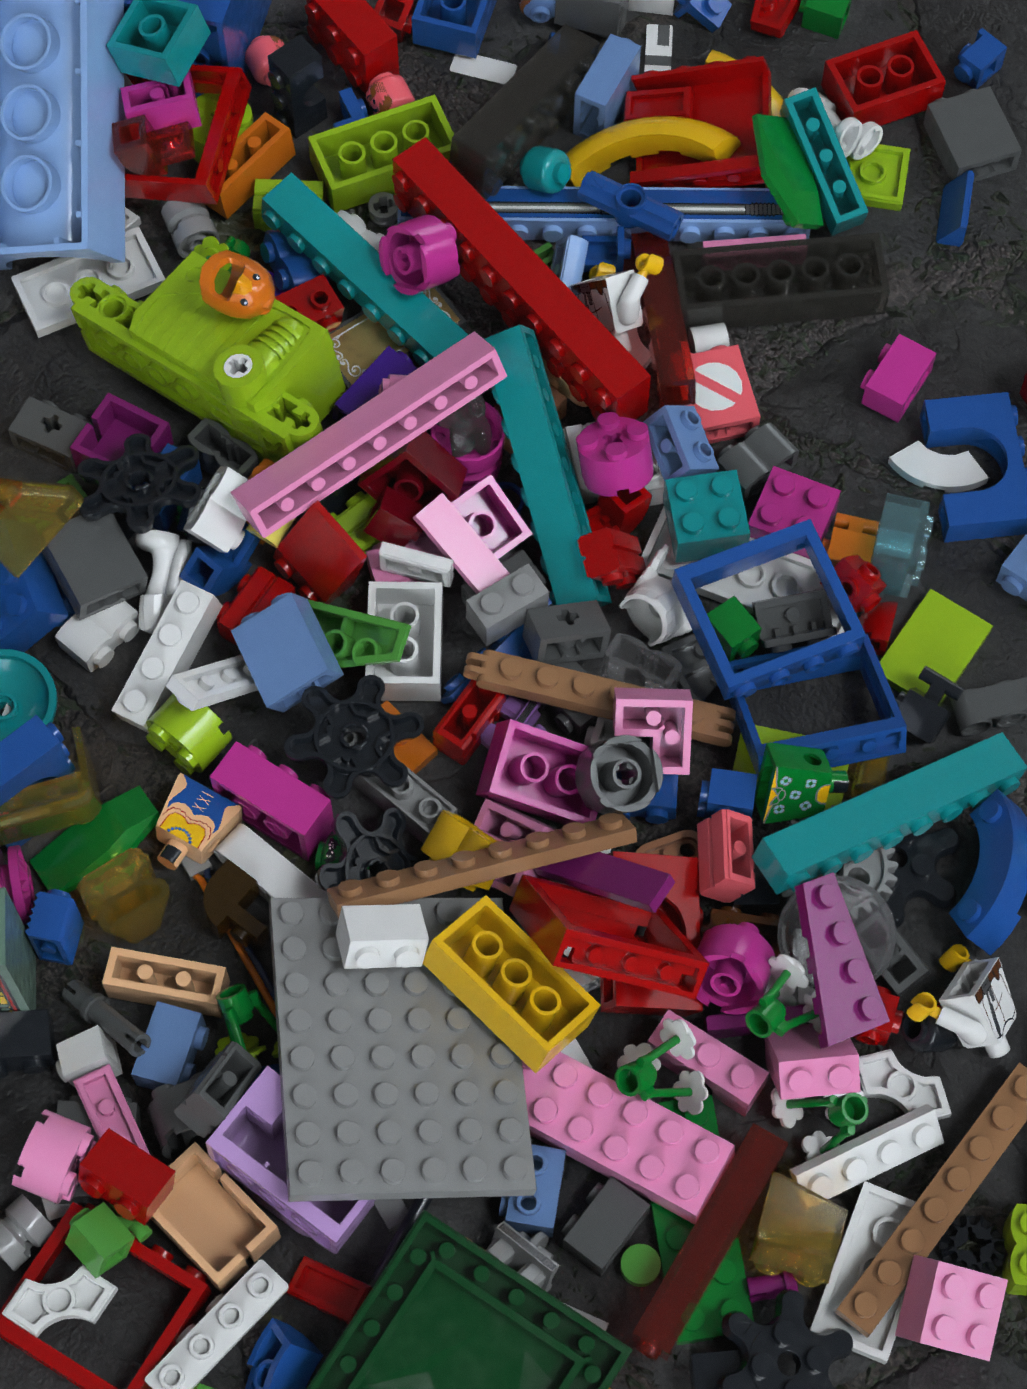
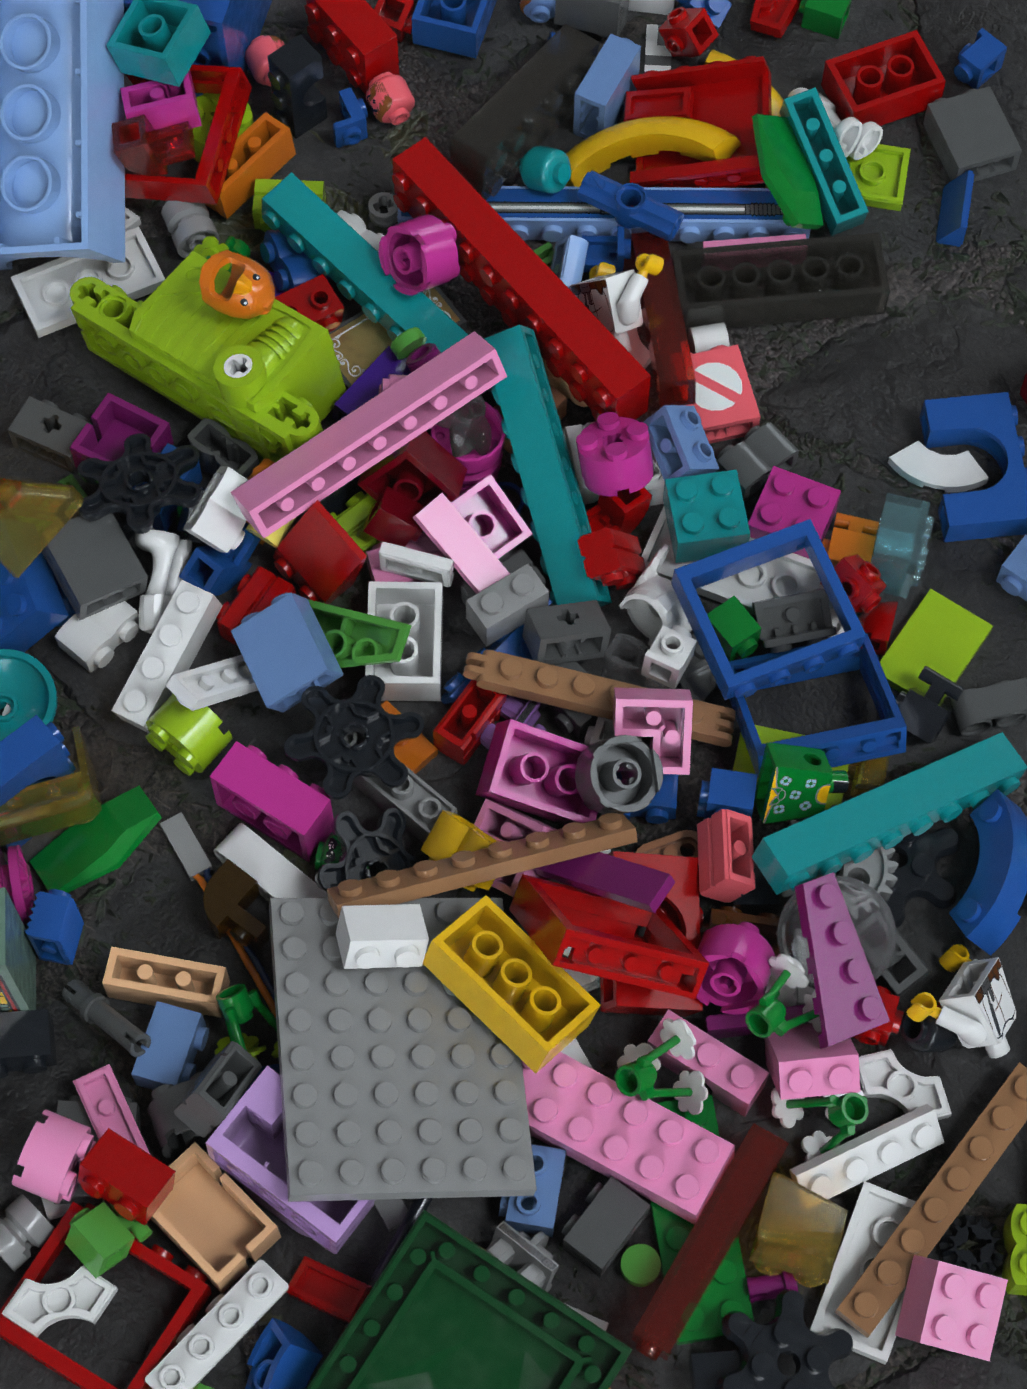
(86, 1054): white brick -> none
(126, 896): clear yellow piece -> none
(194, 822): torso -> none
(359, 155): lime brick -> none
(407, 342): none -> bright green tile
(421, 356): none -> magenta tile
(483, 68): white sticker -> none
(669, 656): none -> white brick
(688, 31): none -> red brick
(897, 378): dark pink brick -> none

